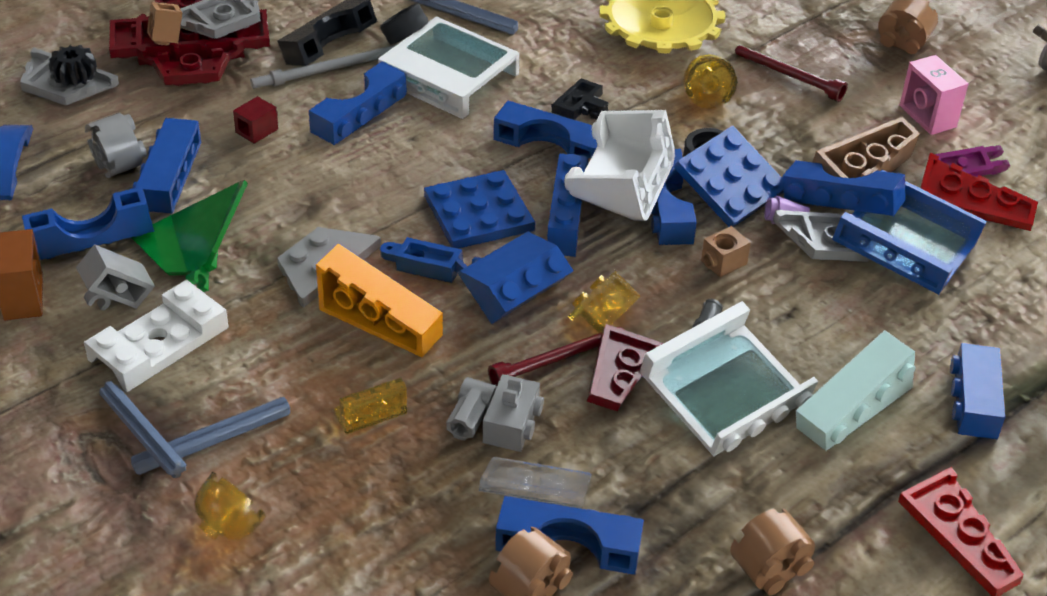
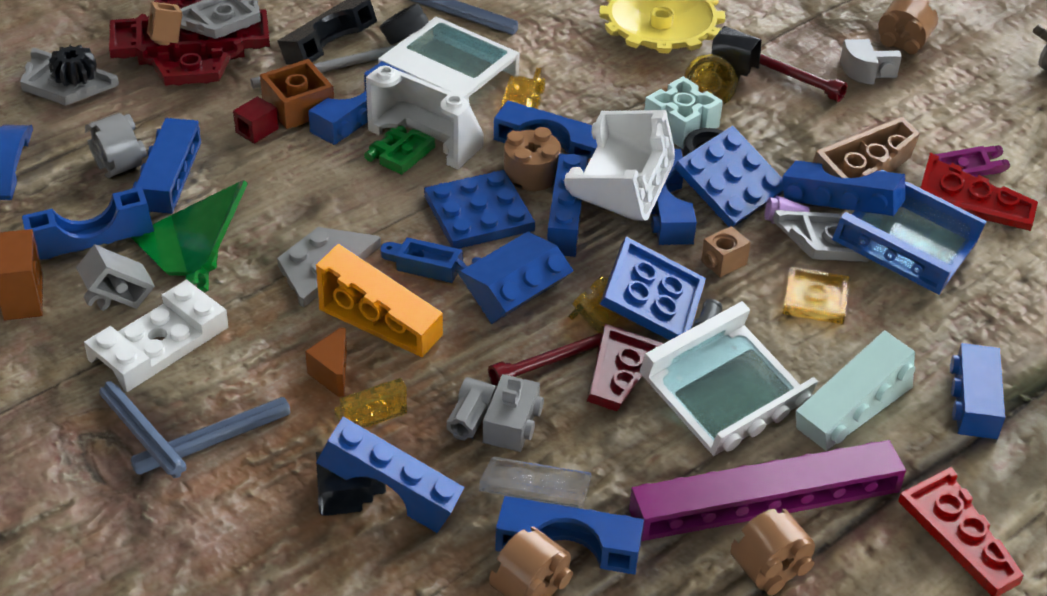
(225, 510): clear yellow cylinder -> none
(295, 91): none -> dark orange brick
(328, 361): none -> dark orange slope
(344, 496): none -> black piece
(359, 453): none -> blue arch
(400, 150): none -> green plate
(411, 102): none -> white windscreen
(525, 90): none -> clear yellow bracket
(531, 158): none -> medium nougat brick
(580, 99): black hinge -> none
(653, 290): none -> plate
(686, 108): none -> light aqua brick
(739, 49): none -> black piece
(747, 491): none -> magenta brick
(816, 295): none -> clear yellow tile
(865, 64): none -> light grey brick
(933, 94): bright pink brick -> none

